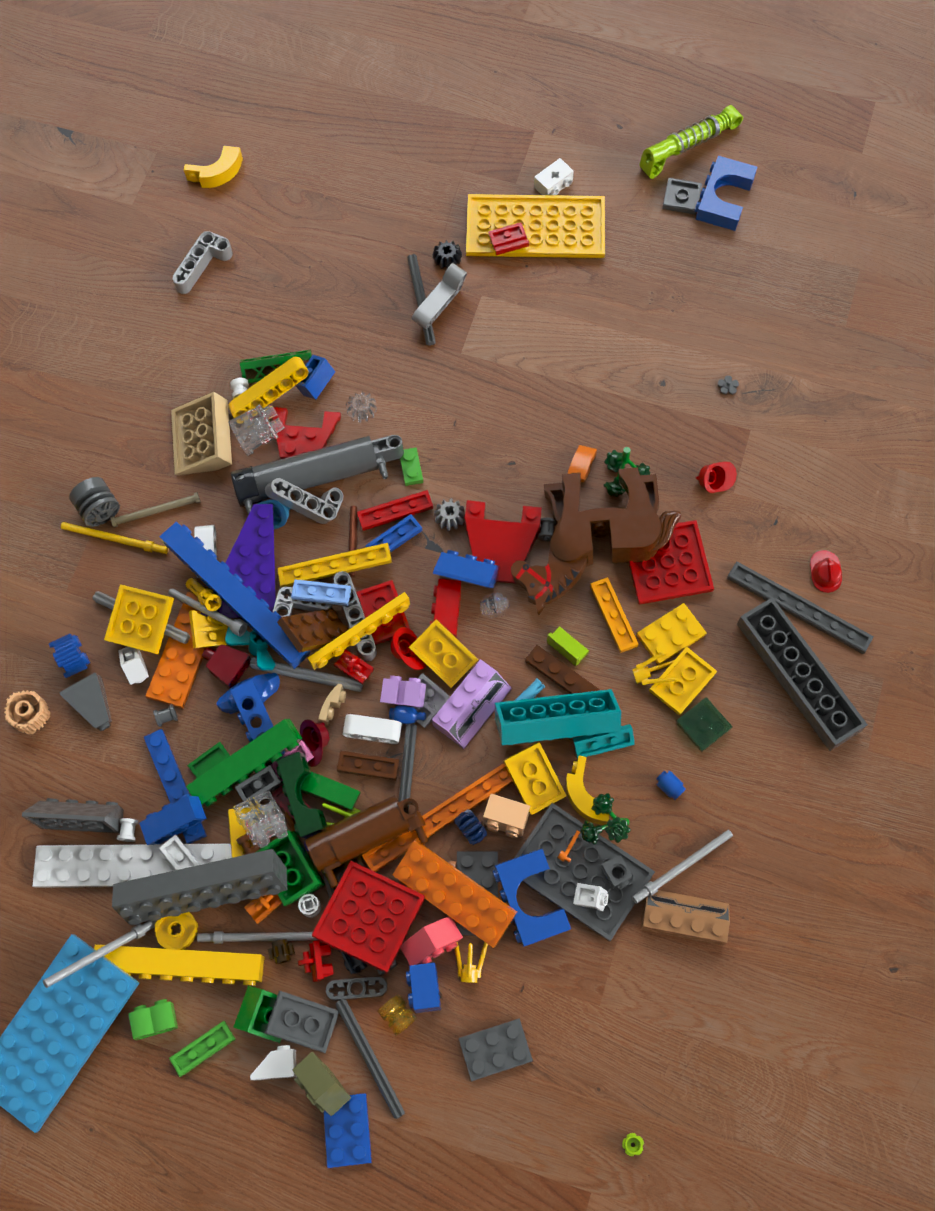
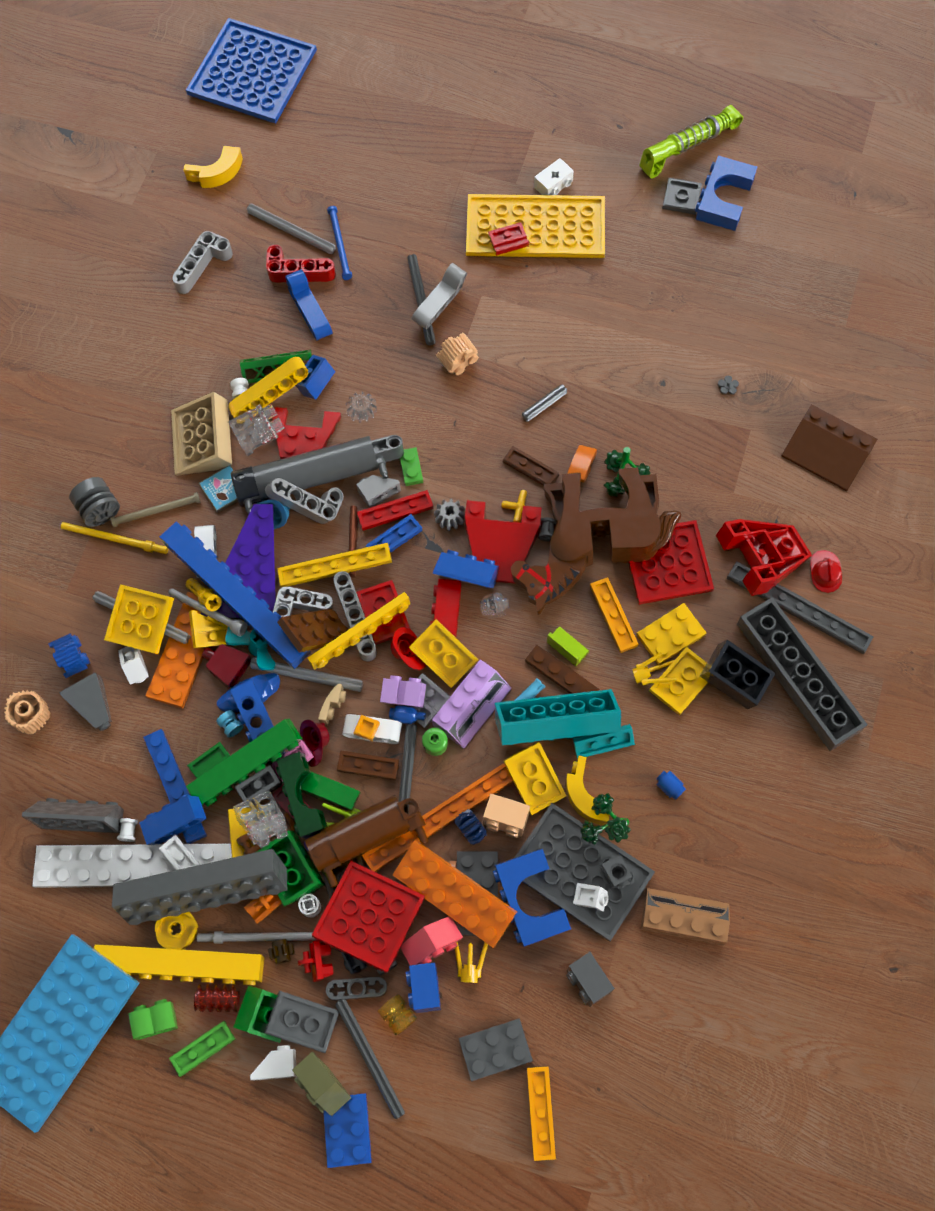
(135, 933): light grey bar -> none
(165, 715): dark grey bush -> none
(216, 999): none -> clear red piece
(220, 489): none -> tile
(230, 723): none -> medium azure wheel
(251, 70): none -> plate
(277, 267): none -> red beam
(291, 228): none -> light grey axle
(307, 305): none -> blue beam
(321, 592): light blue tile -> none
(332, 210): none -> blue bar
(354, 667): red hips -> none
(366, 727): none -> light orange tile
(376, 489): none -> light grey slope
(429, 744): none -> bright green head
(447, 253): black gear -> none
(457, 354): none -> light nougat brick
(516, 506): none -> yellow piece
(530, 467): none -> reddish brown tile
(541, 1113): none -> light orange plate
(544, 403): none -> axle
(563, 855): orange piece -> none
(589, 979): none -> dark grey brick
(632, 1138): lime plate -> none
(652, 887): light grey bar -> none
(704, 724): clear green plate -> none
(717, 476): red piece -> none
(737, 674): none -> black brick
(768, 547): none -> red wedge
(829, 447): none -> reddish brown slope

